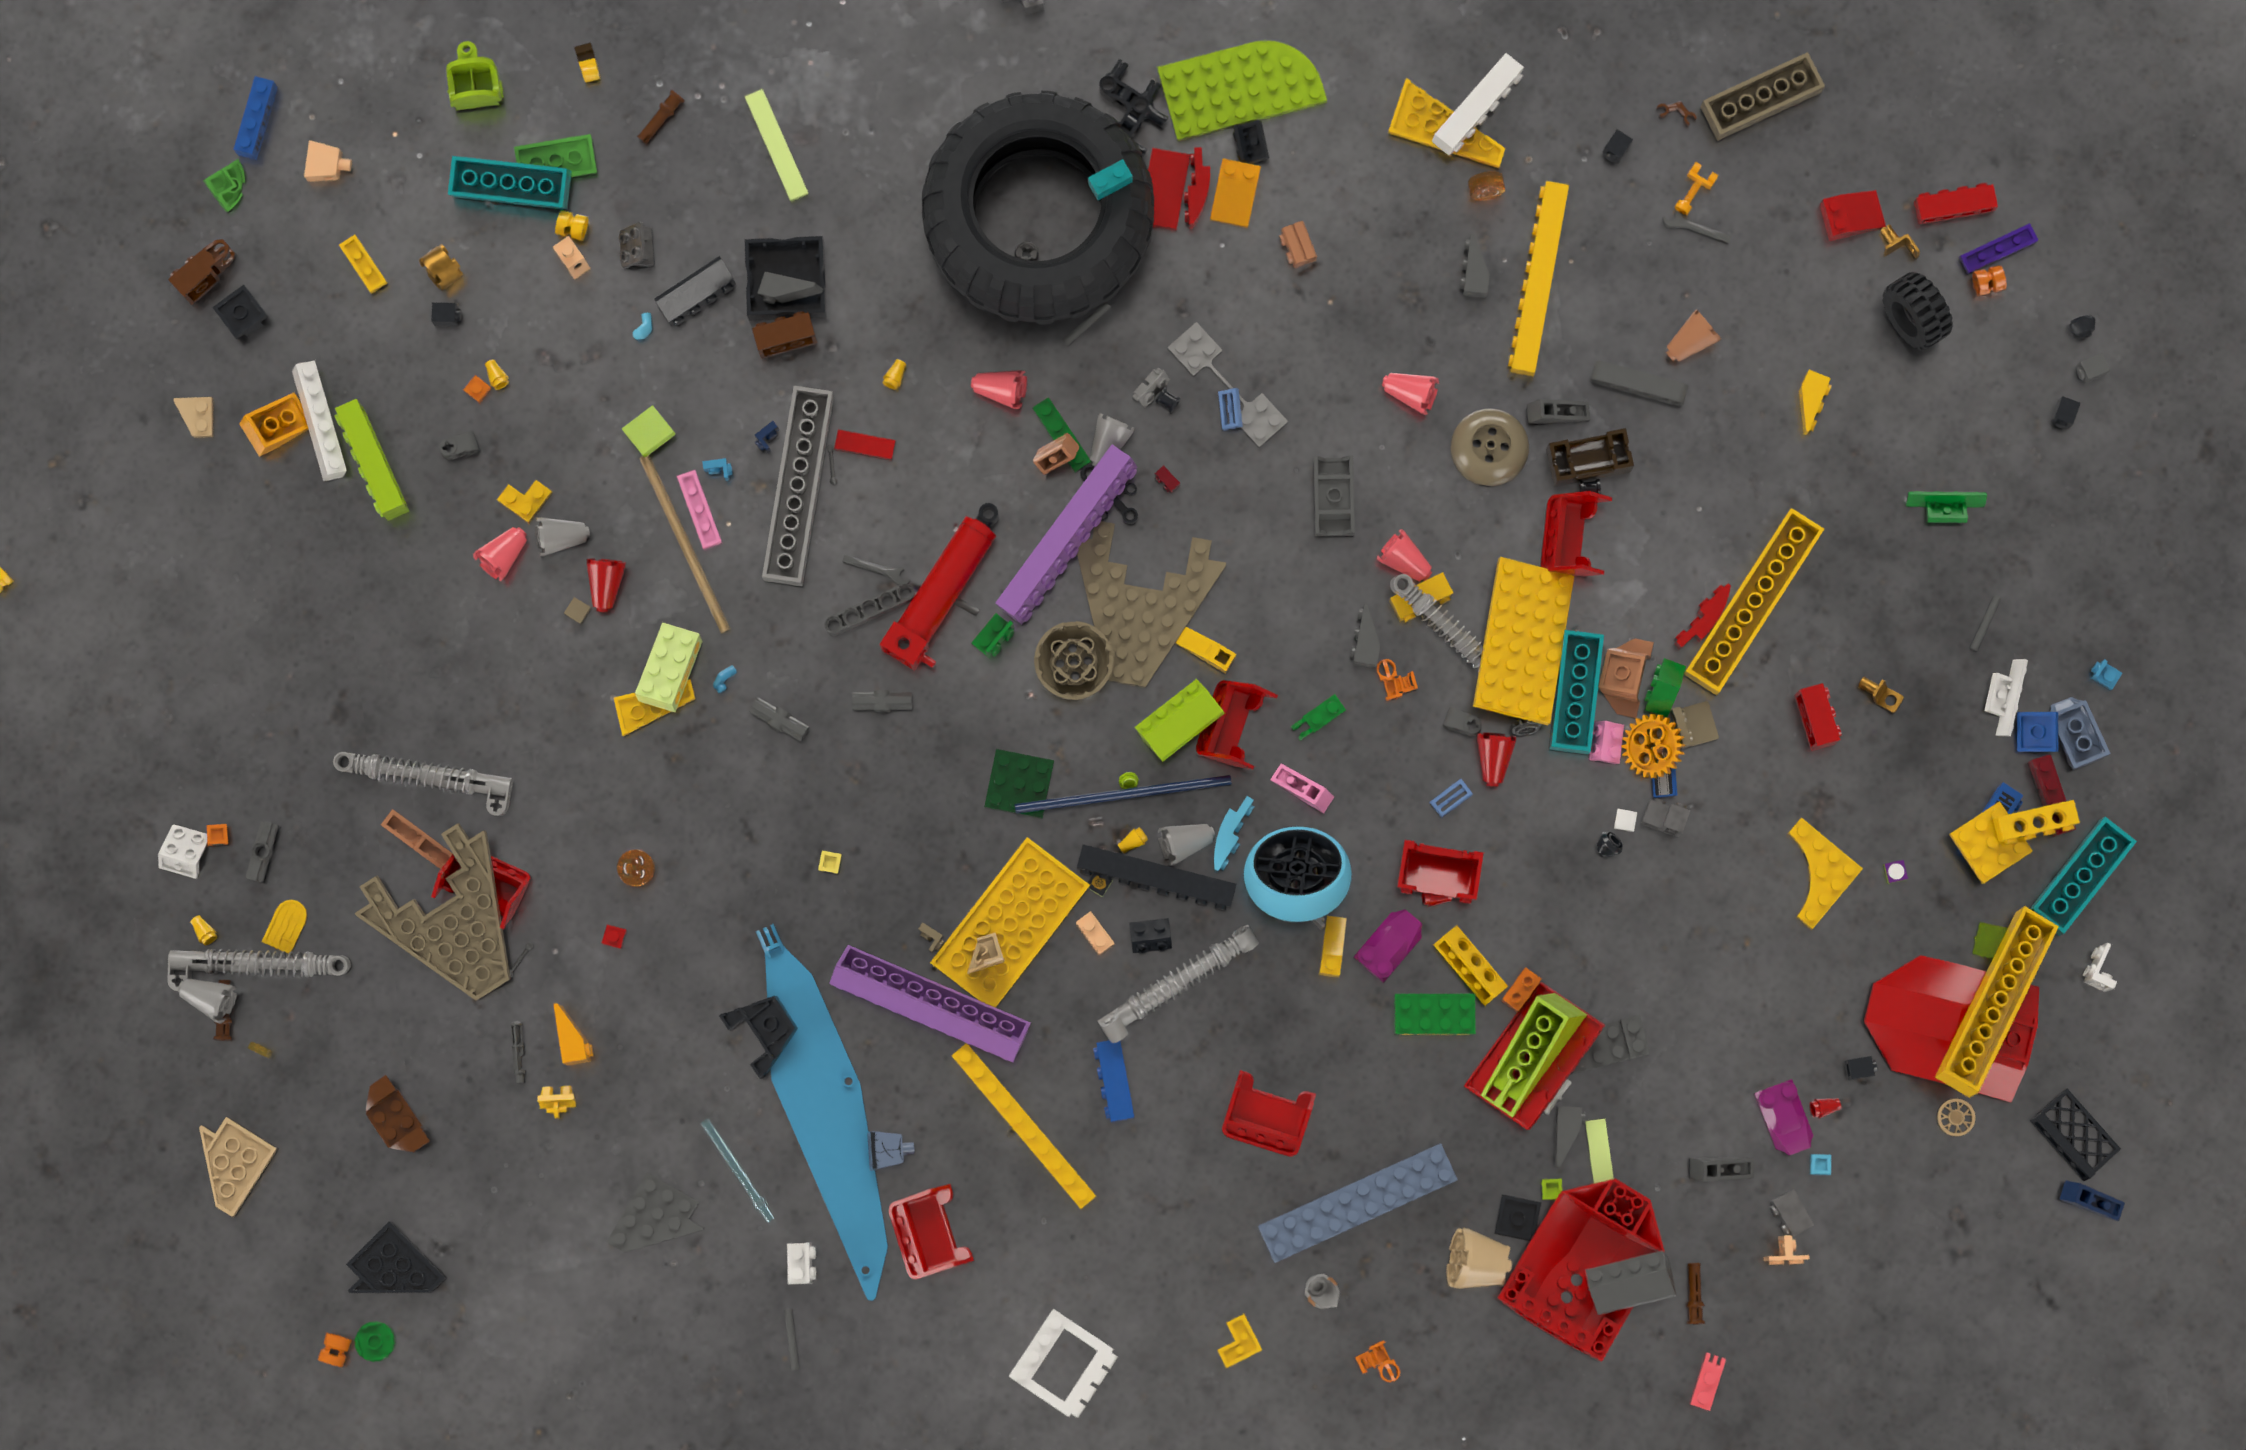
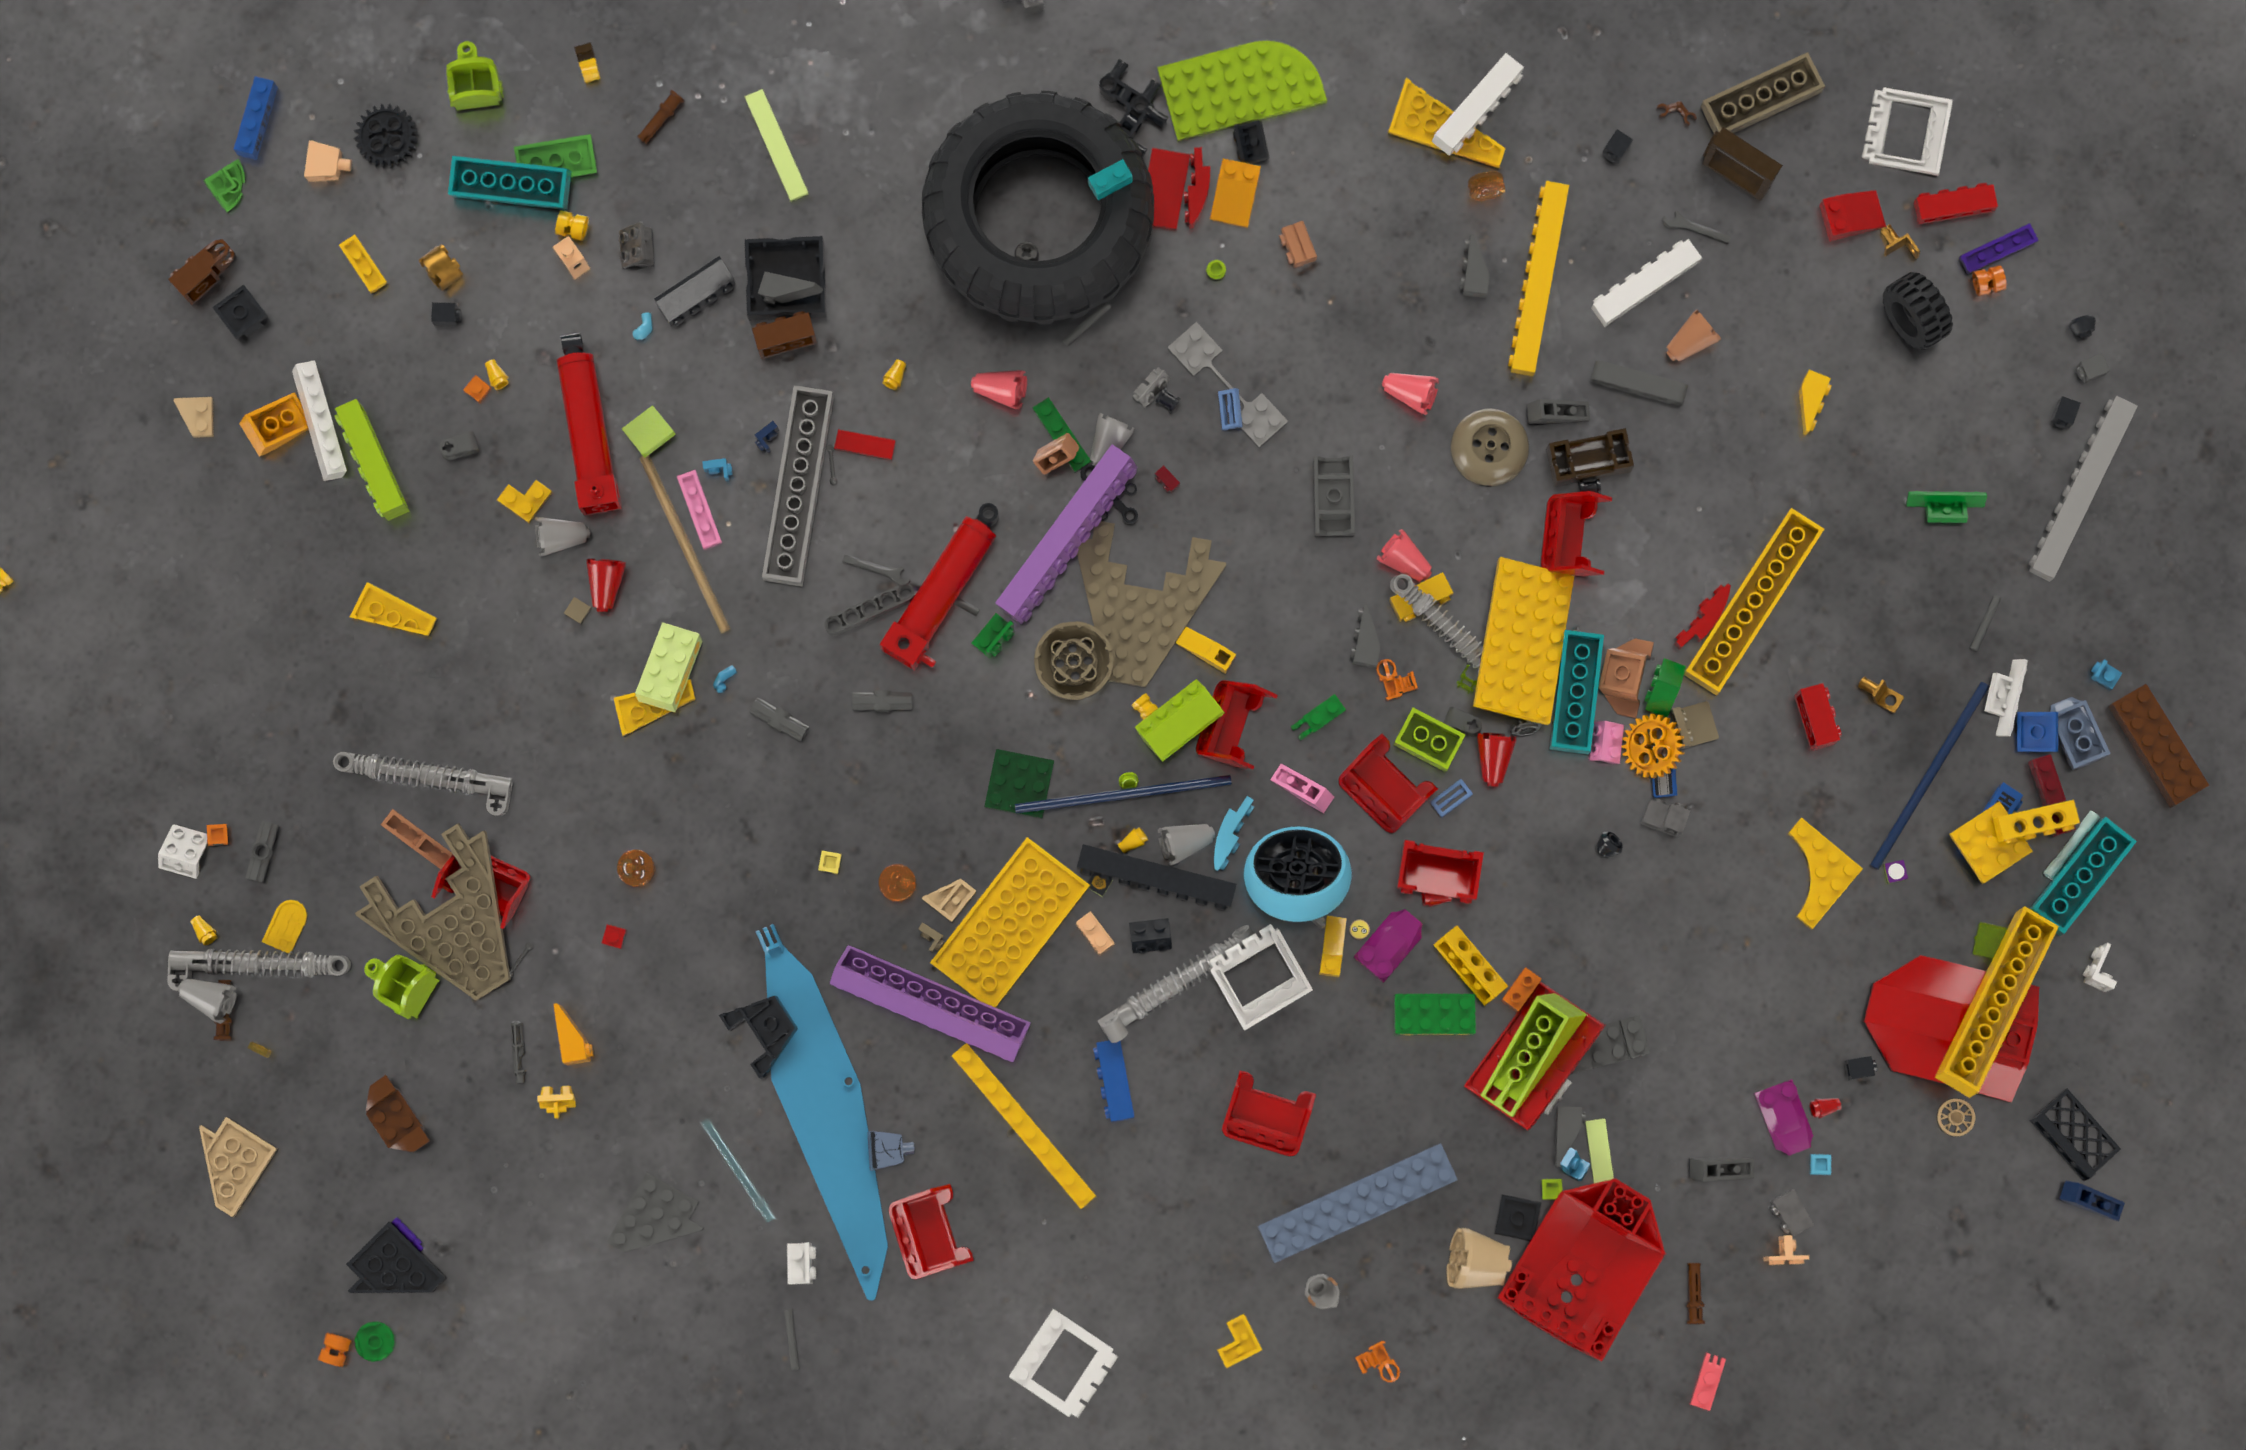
(384, 118): none -> black gear
(386, 609): none -> yellow wing
(401, 984): none -> lime animal
(408, 1233): none -> dark purple wheel
(501, 552): coral cone -> none
(595, 484): none -> red piece
(897, 882): none -> clear orange head
(950, 898): none -> tan wing
(986, 953): tan slope -> none
(1144, 706): none -> yellow wheel
(1216, 269): none -> lime plate
(1275, 998): none -> white hinge
(1359, 929): none -> light yellow tile
(1382, 787): none -> red windscreen
(1429, 739): none -> lime brick
(1463, 676): none -> clear neon green piece
(1574, 1165): none -> dark azure bracket
(1625, 820): white tile -> none
(1631, 1282): dark grey slope -> none
(1645, 283): none -> white brick
(1684, 206): light orange bar -> none
(1746, 155): none -> dark brown window
(1929, 775): none -> dark blue piece
(1935, 133): none -> white hinge
(2057, 863): none -> light aqua piece
(2083, 488): none -> light grey brick
(2158, 745): none -> reddish brown brick

